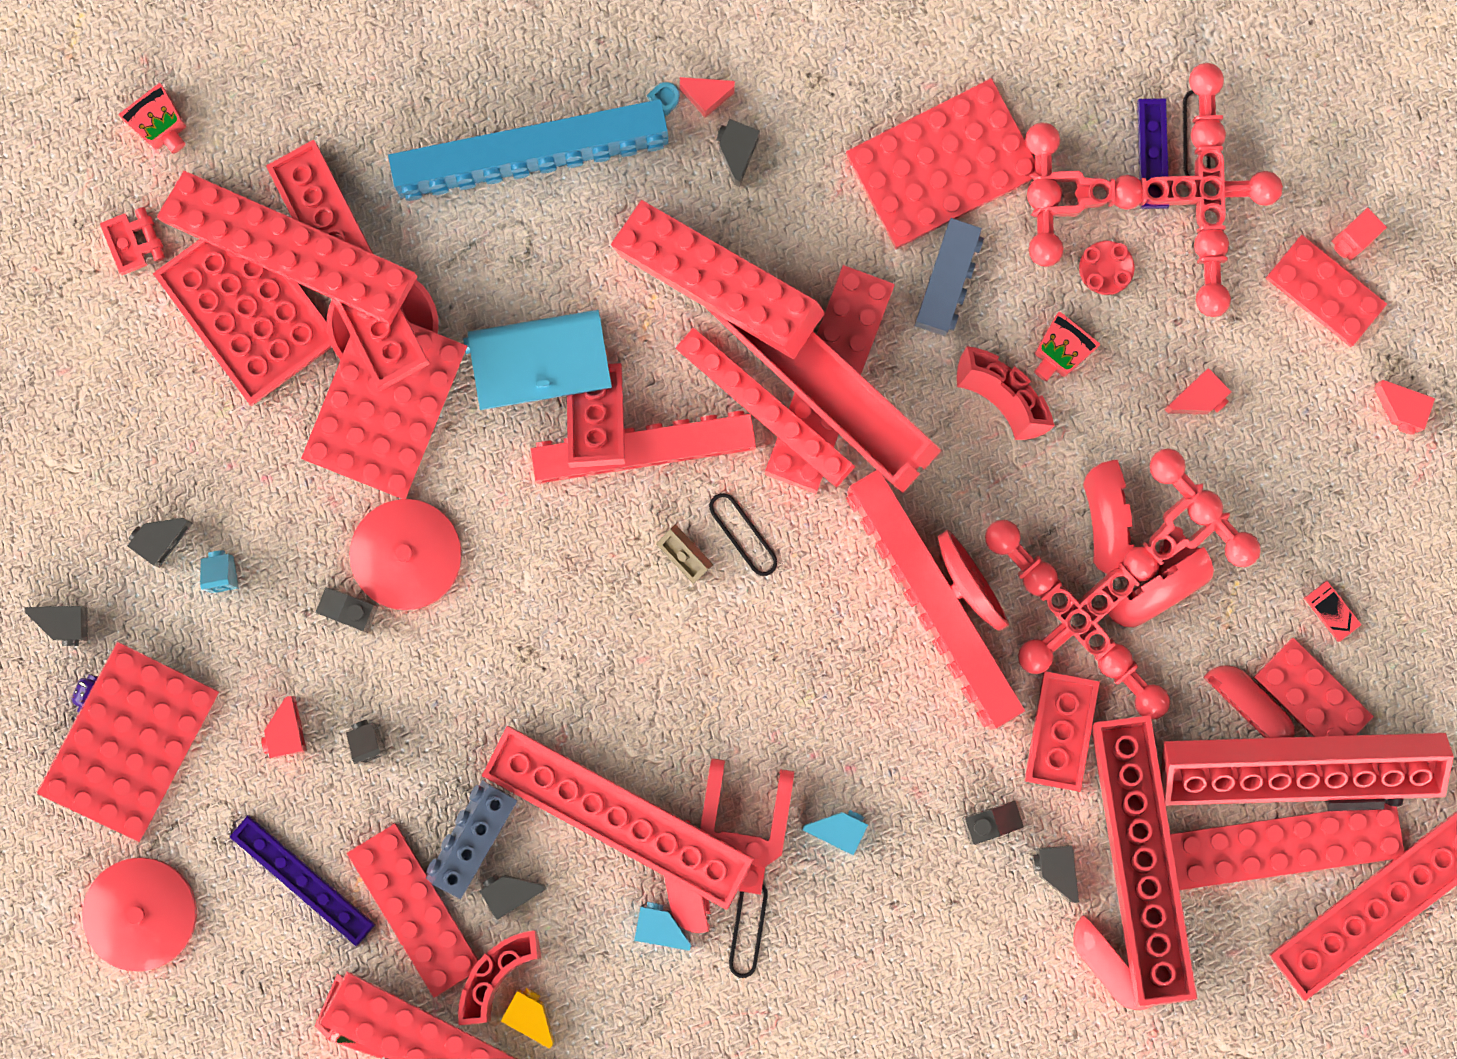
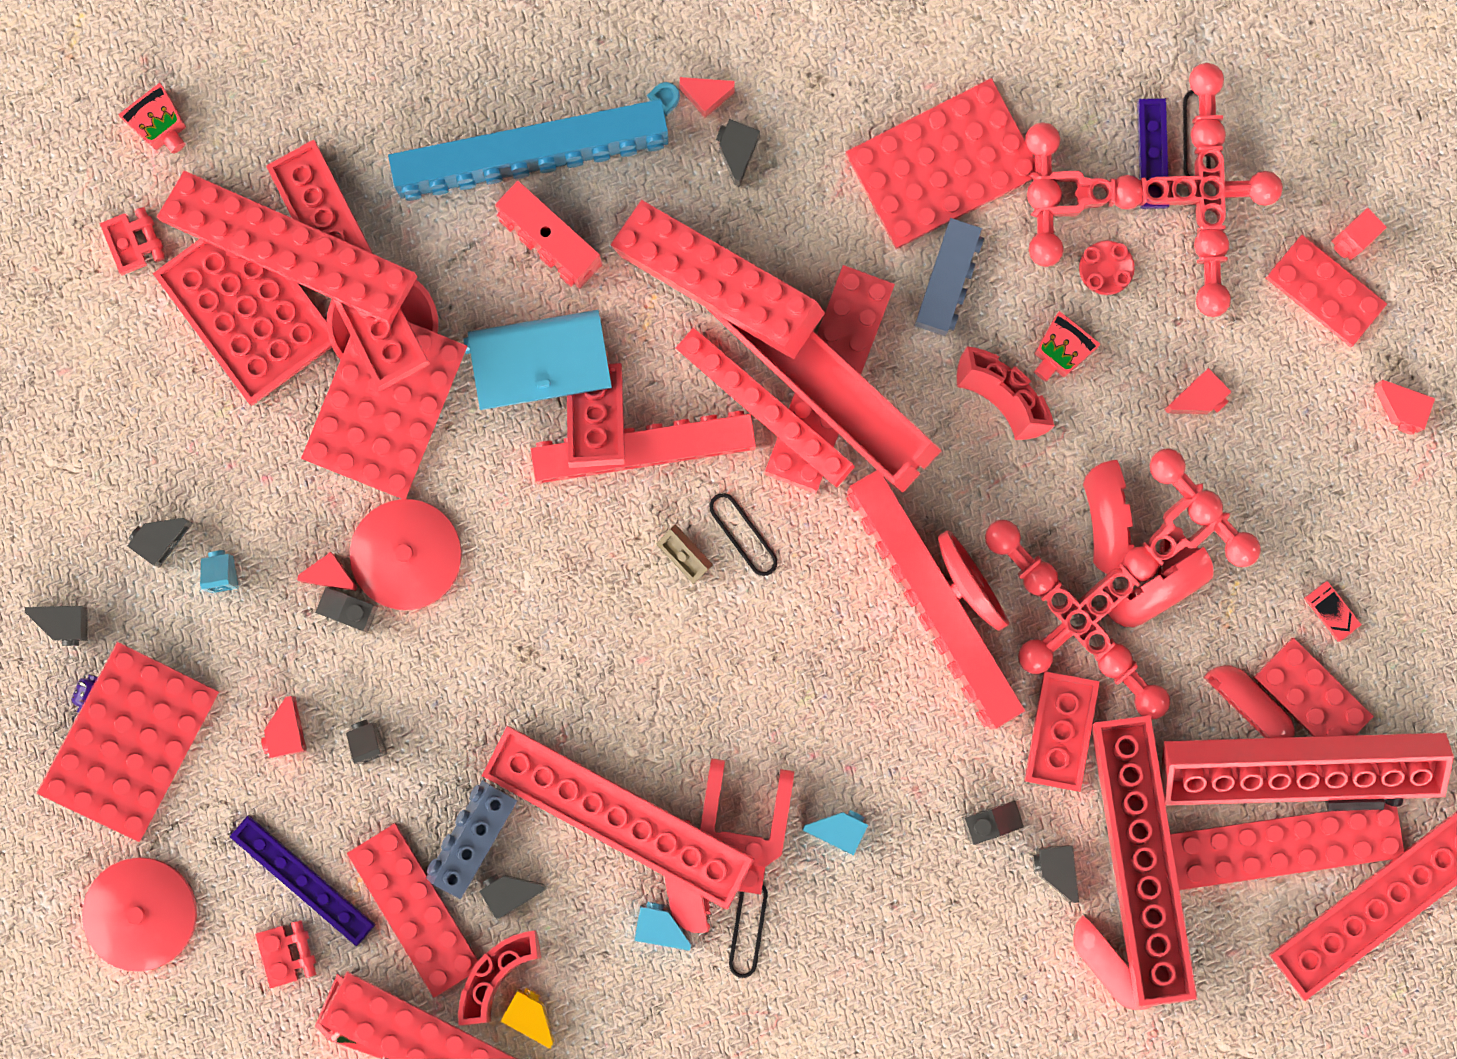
(277, 955): none -> coral plate
(328, 573): none -> coral slope
(548, 235): none -> coral brick

